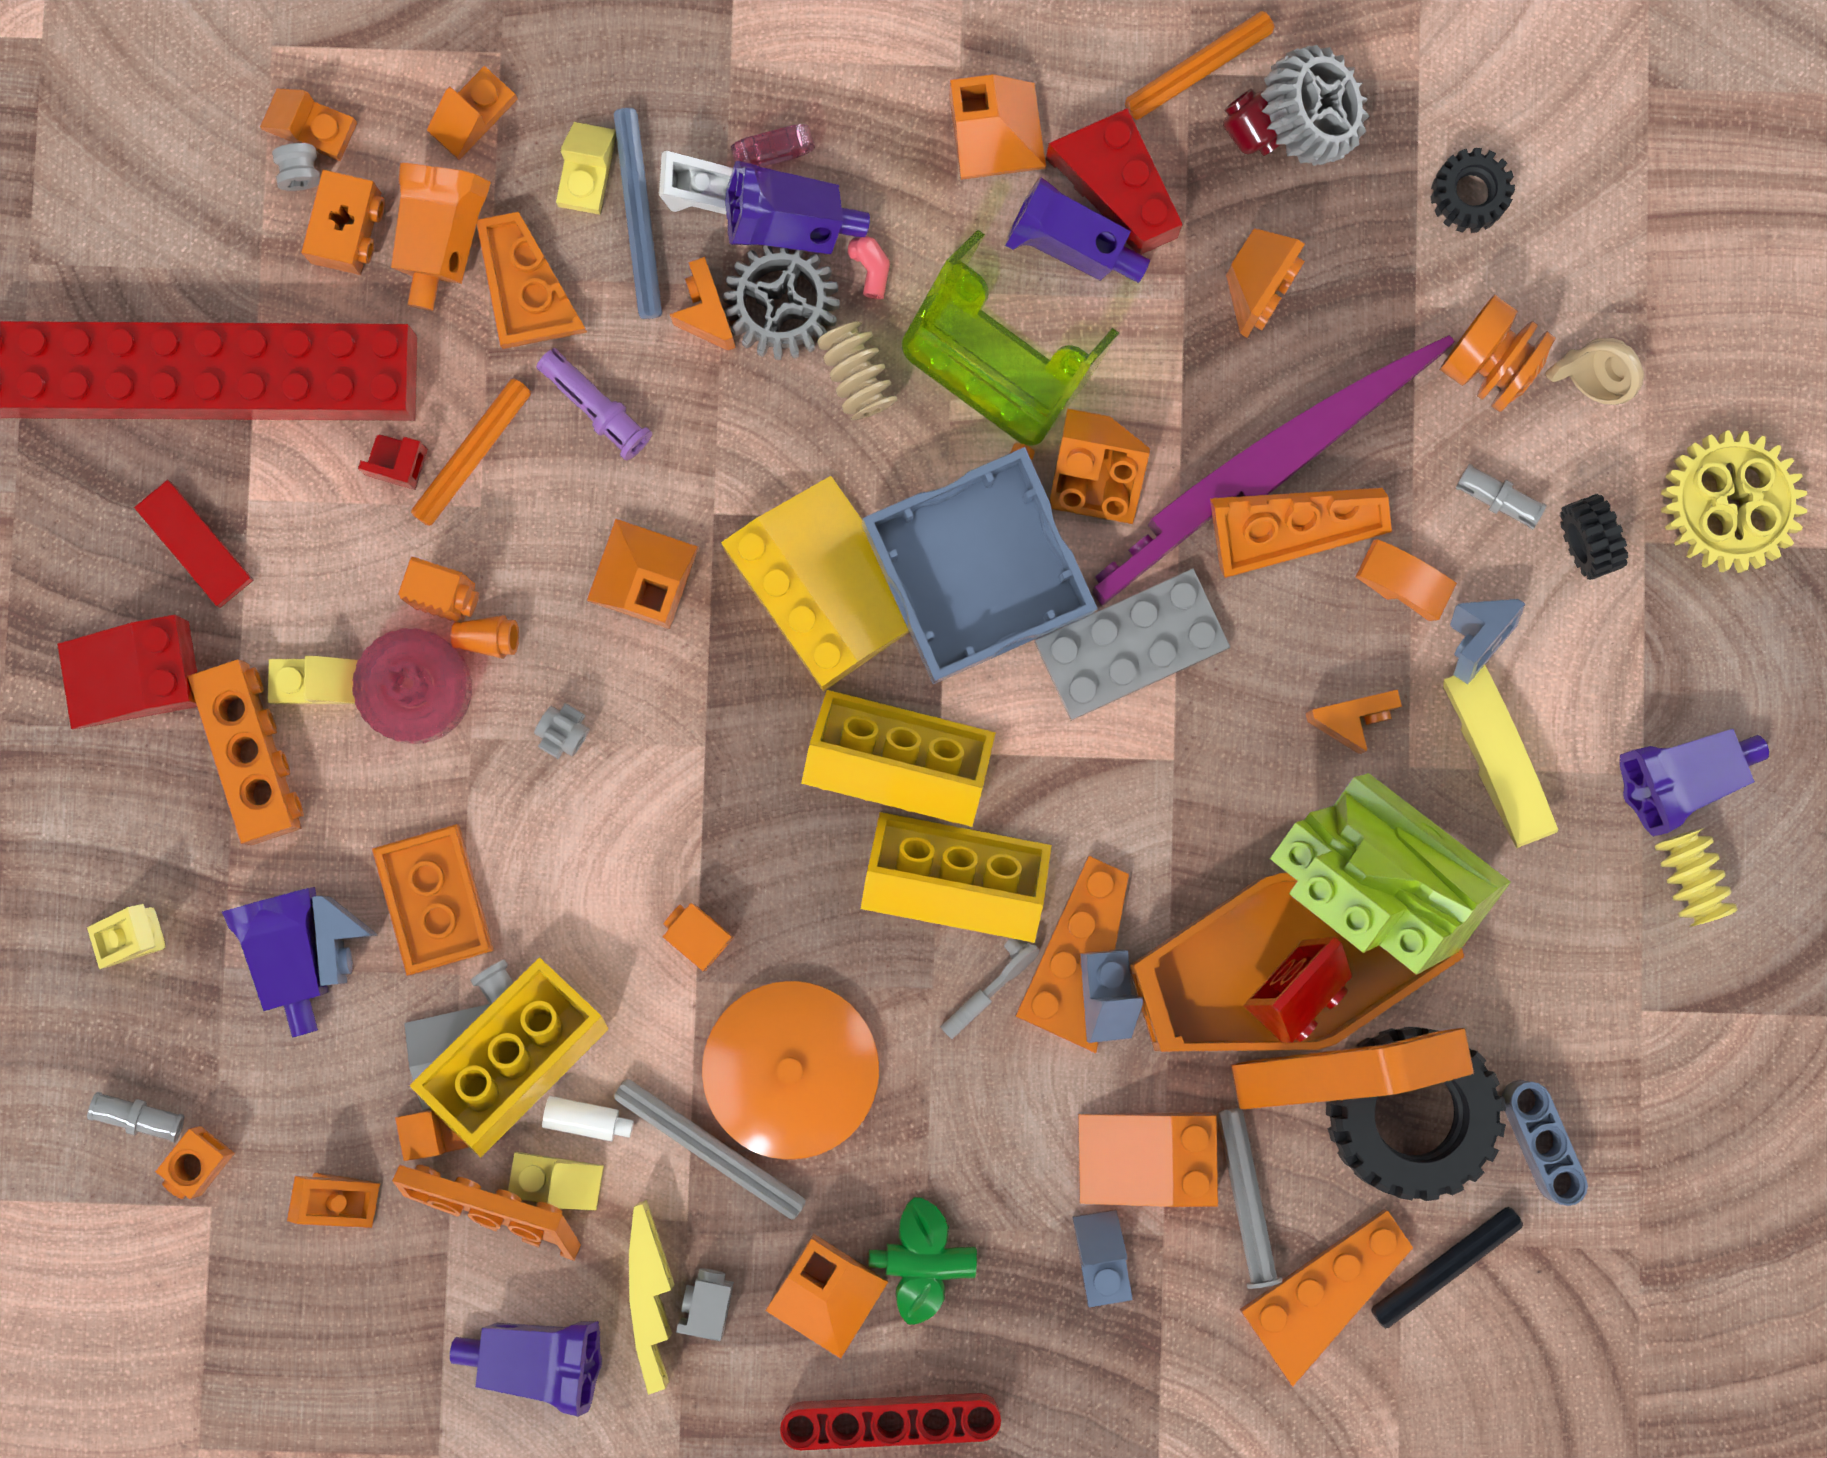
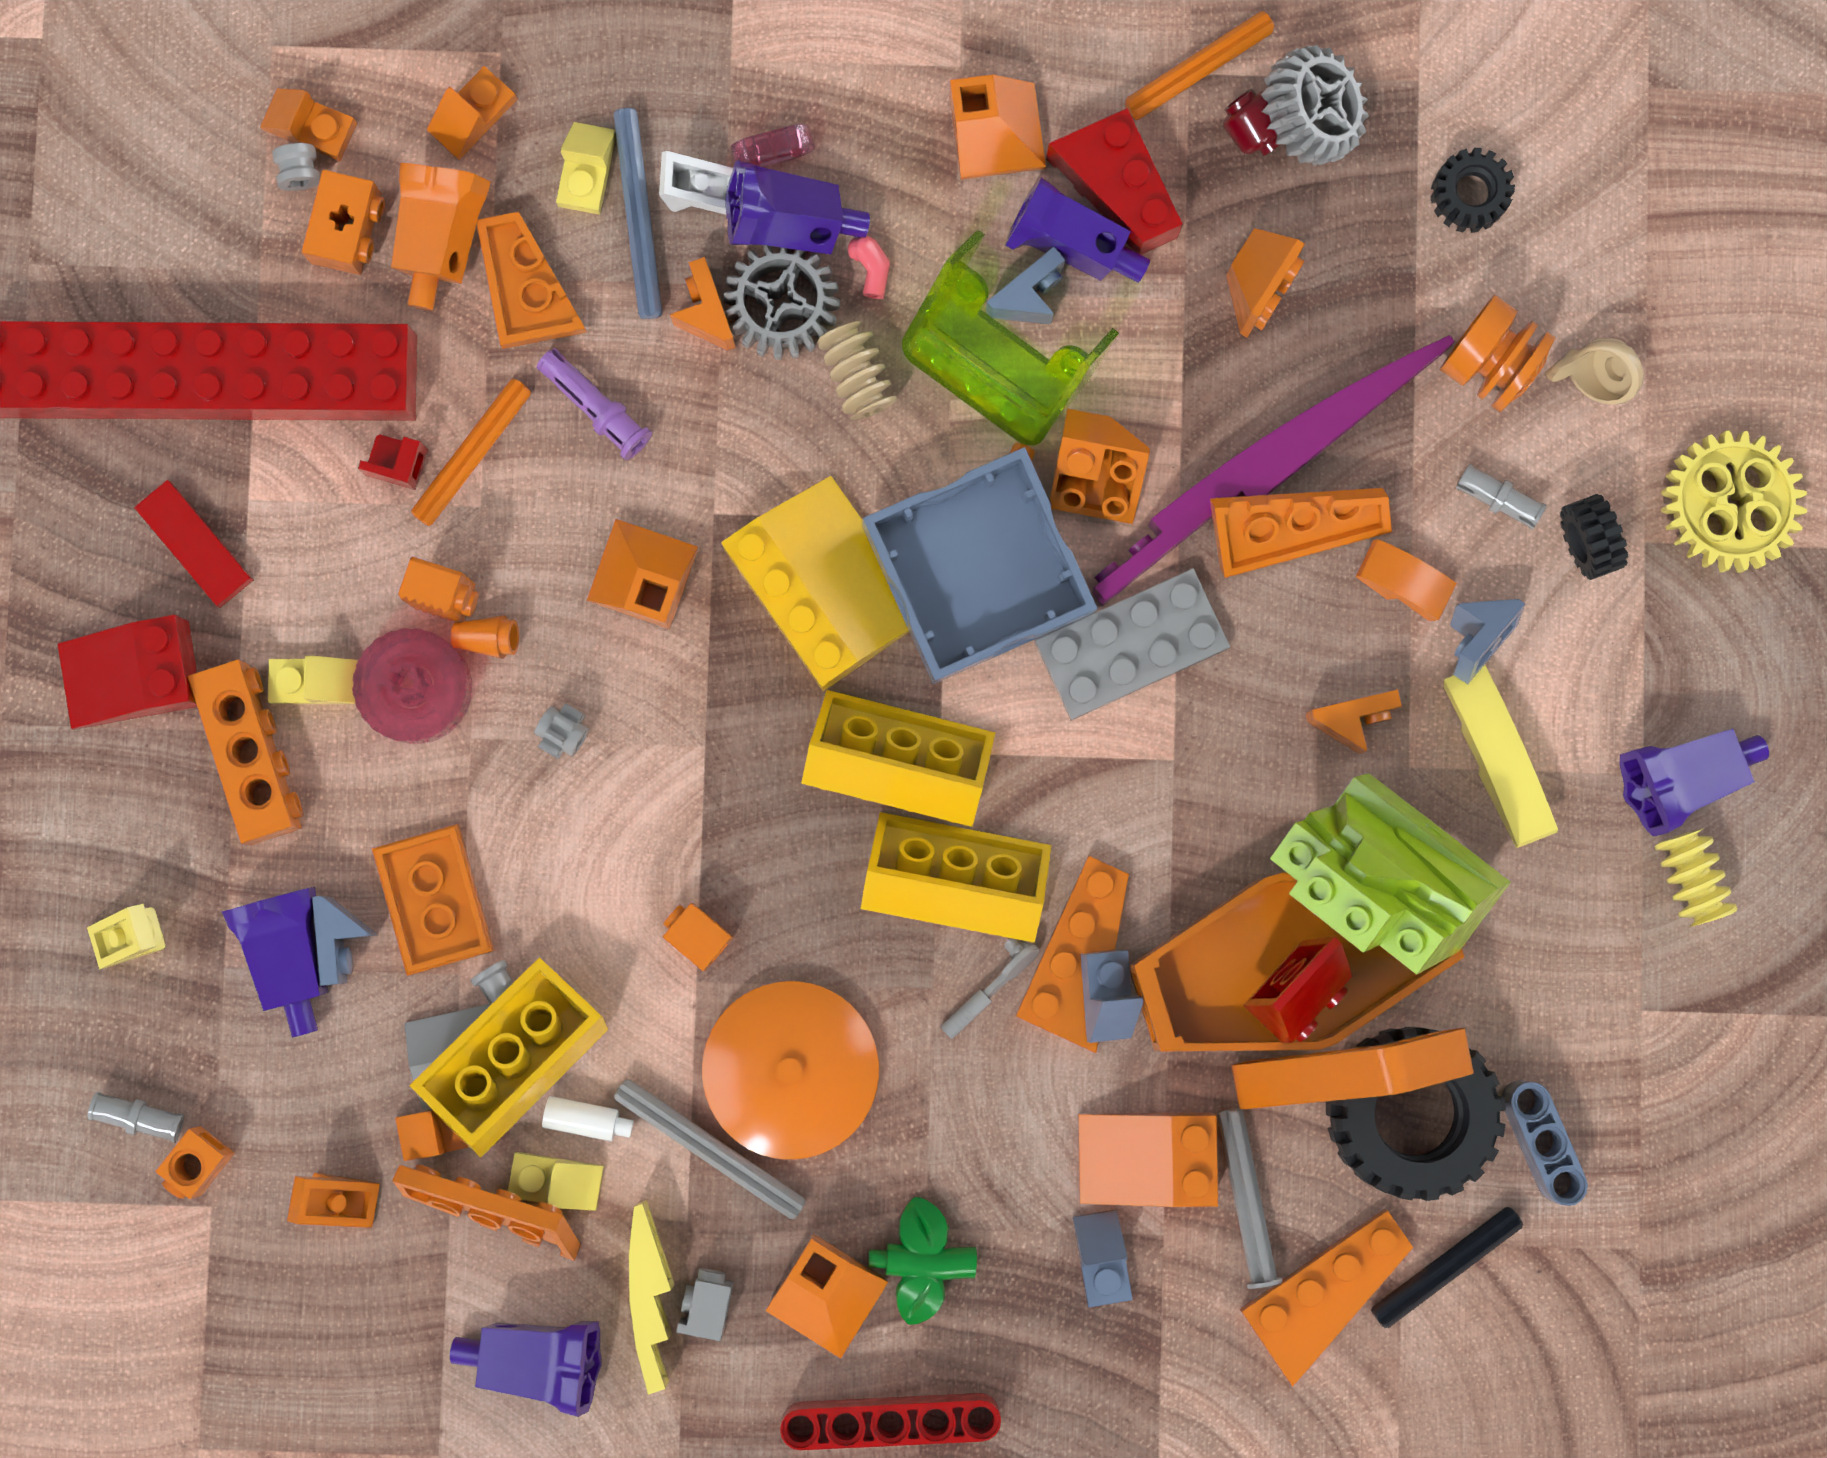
(1019, 298): none -> sand blue slope

